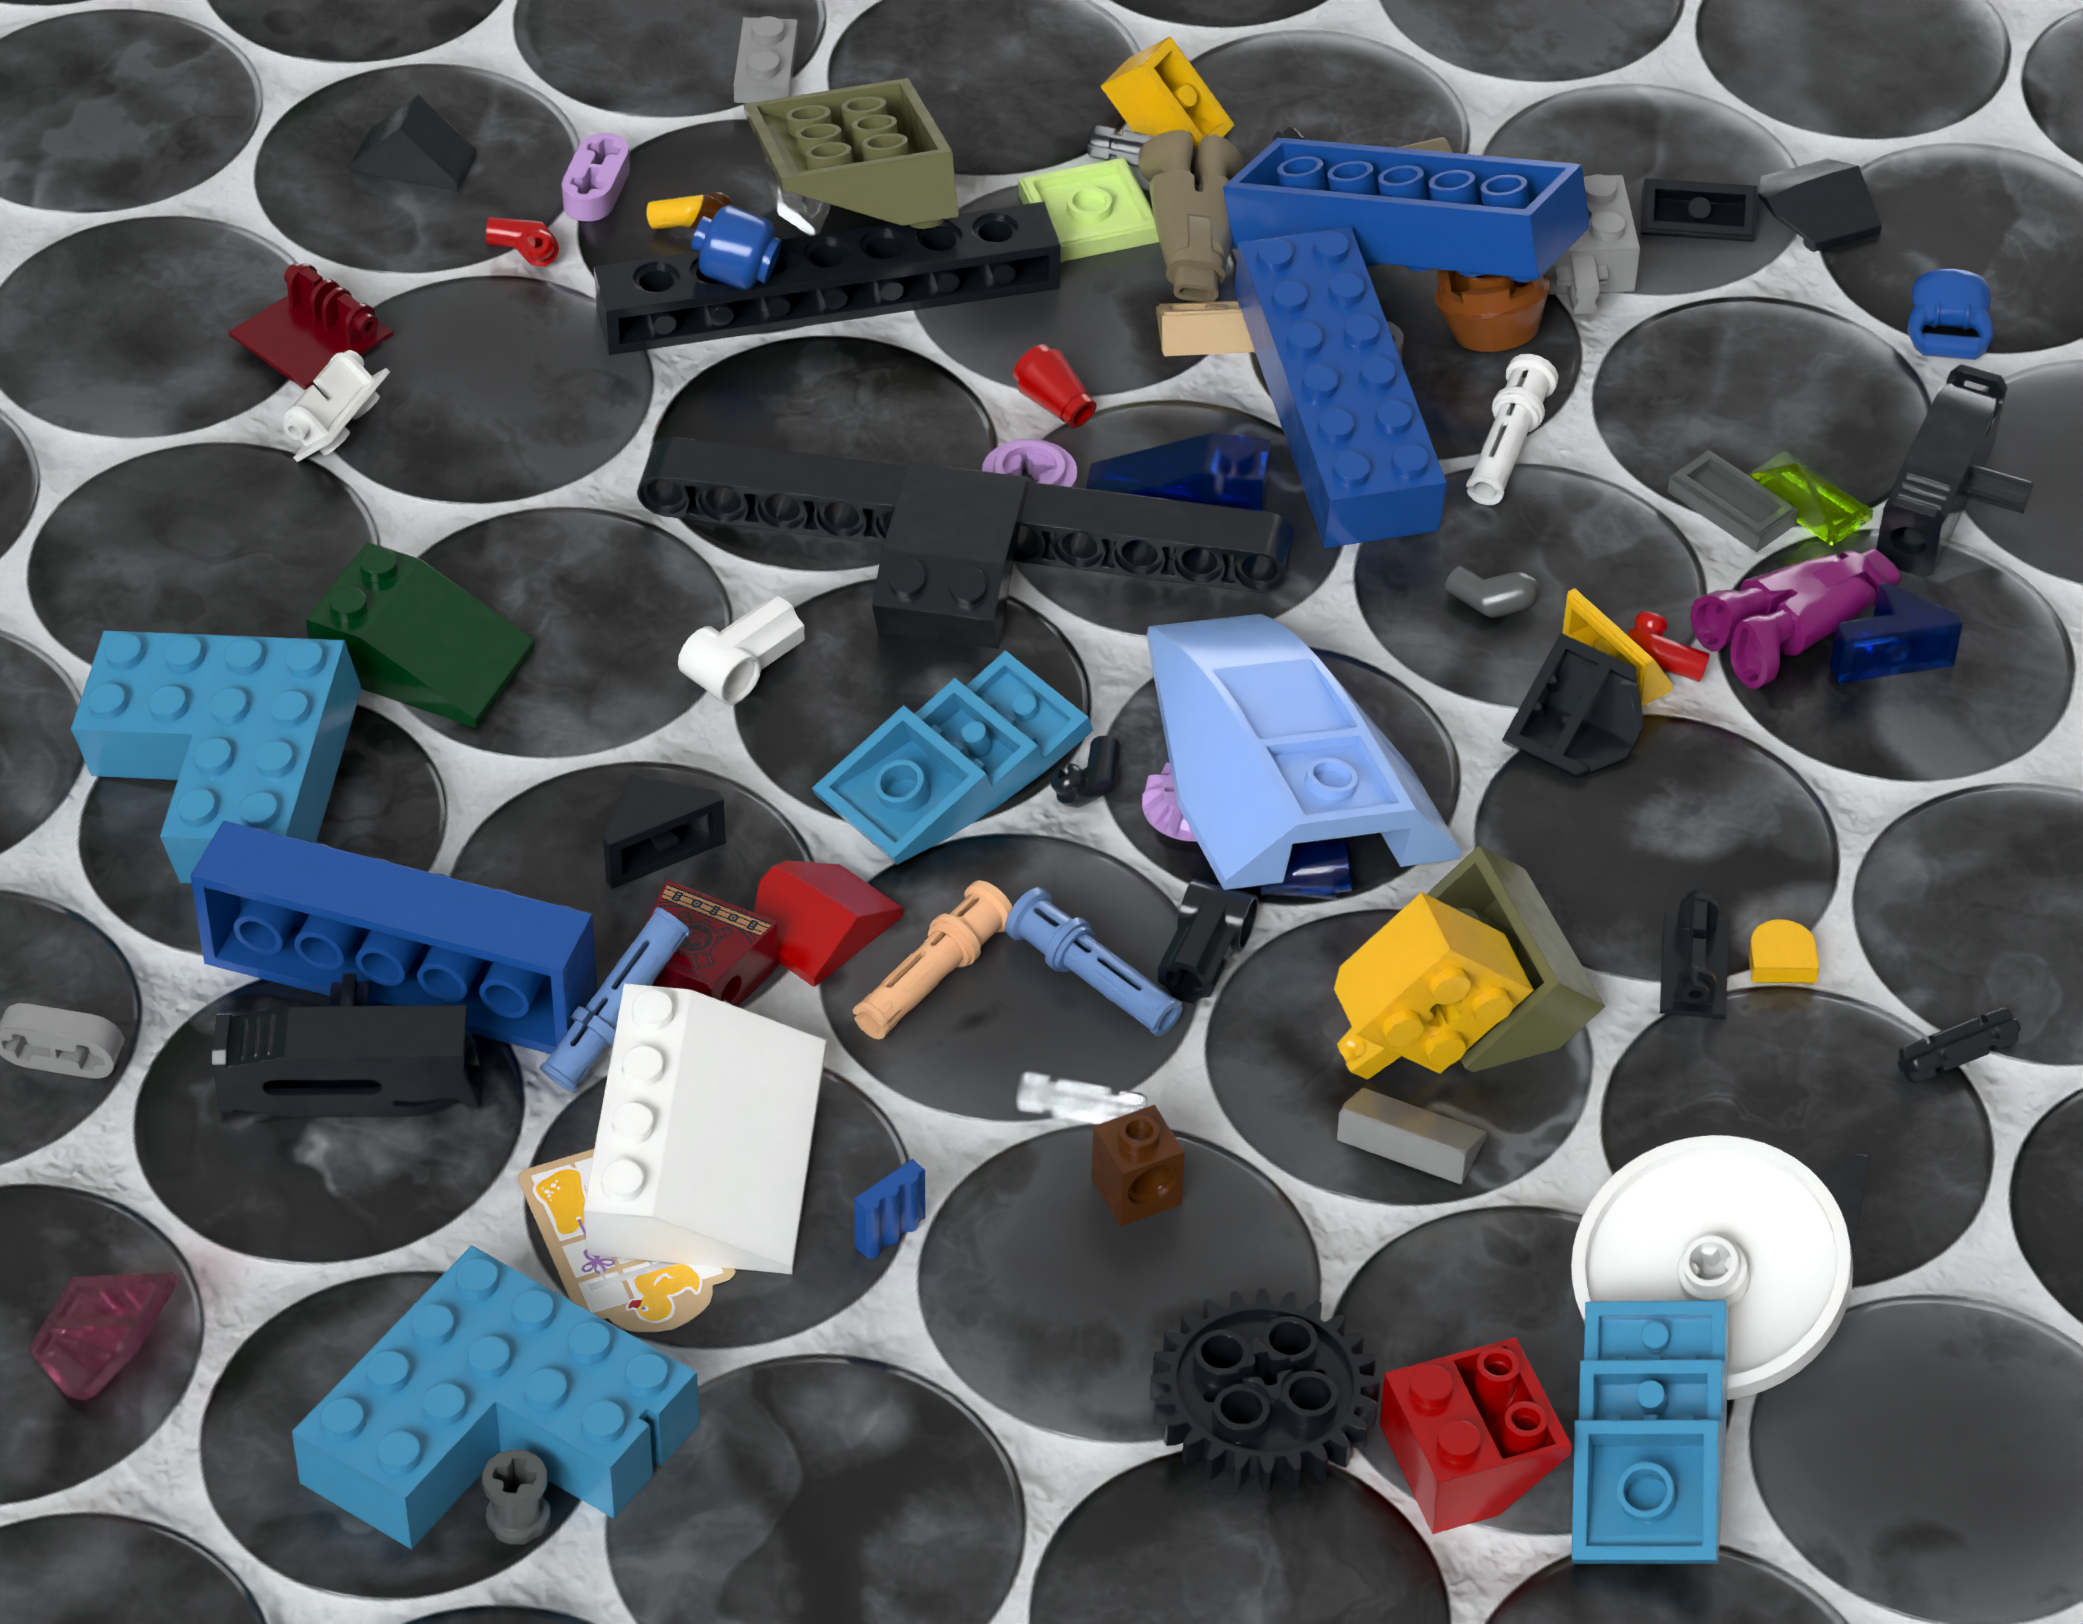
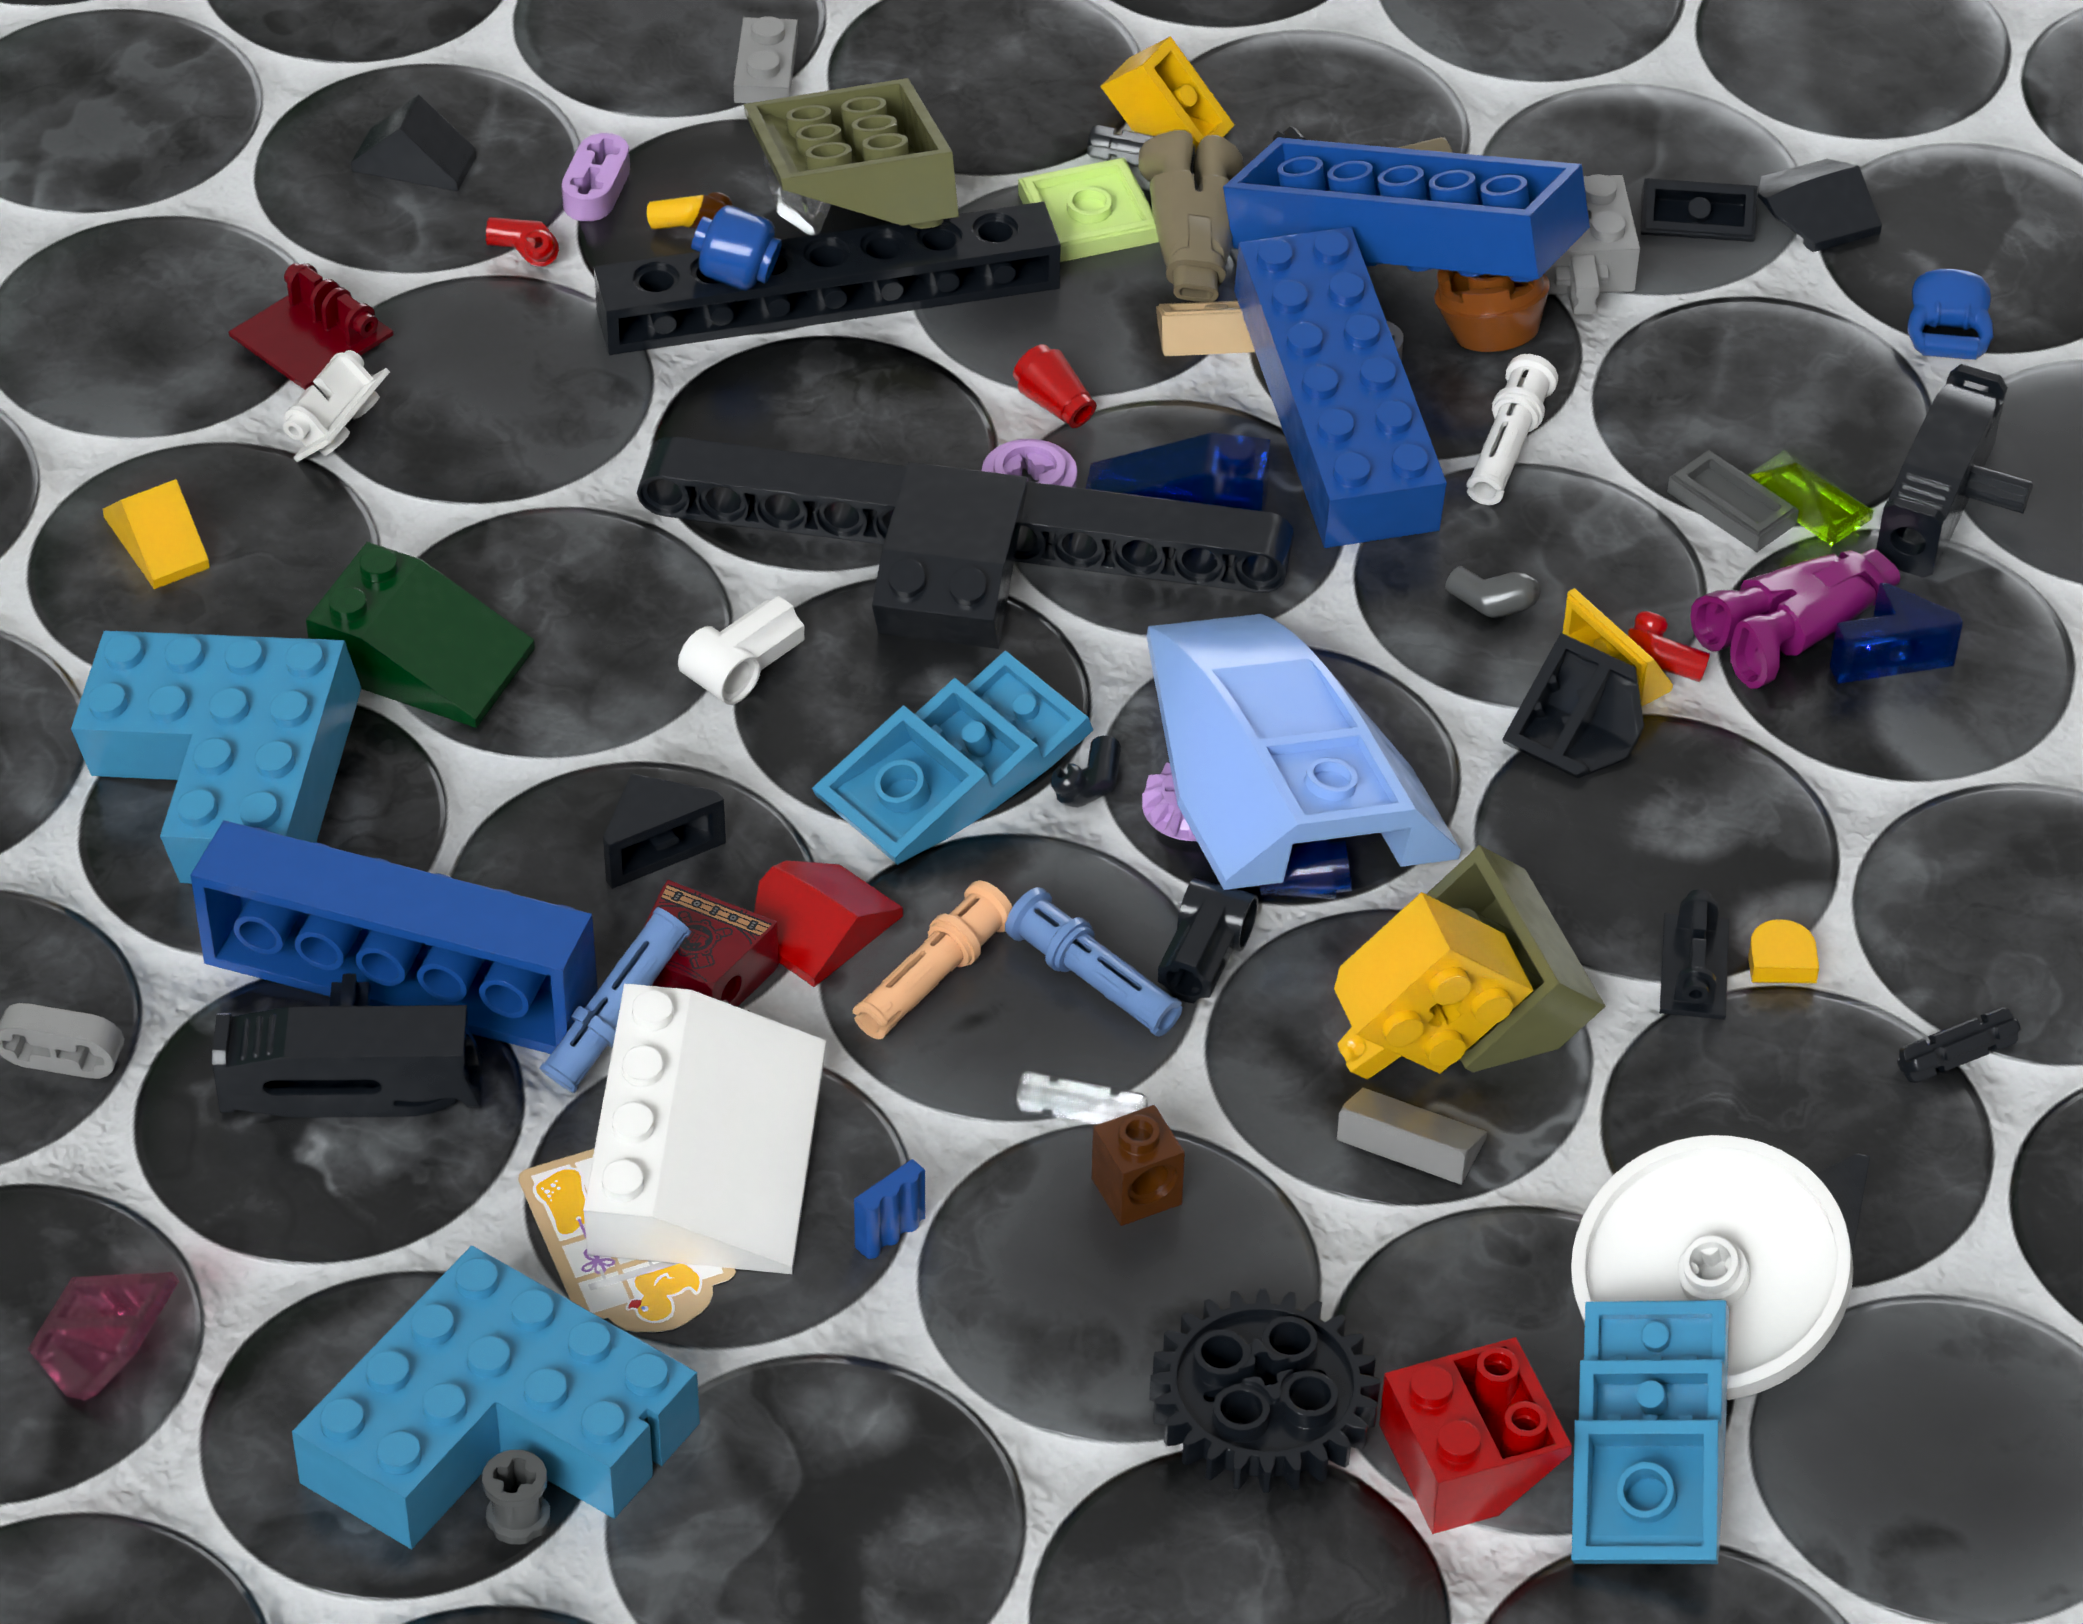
(159, 534): none -> yellow slope

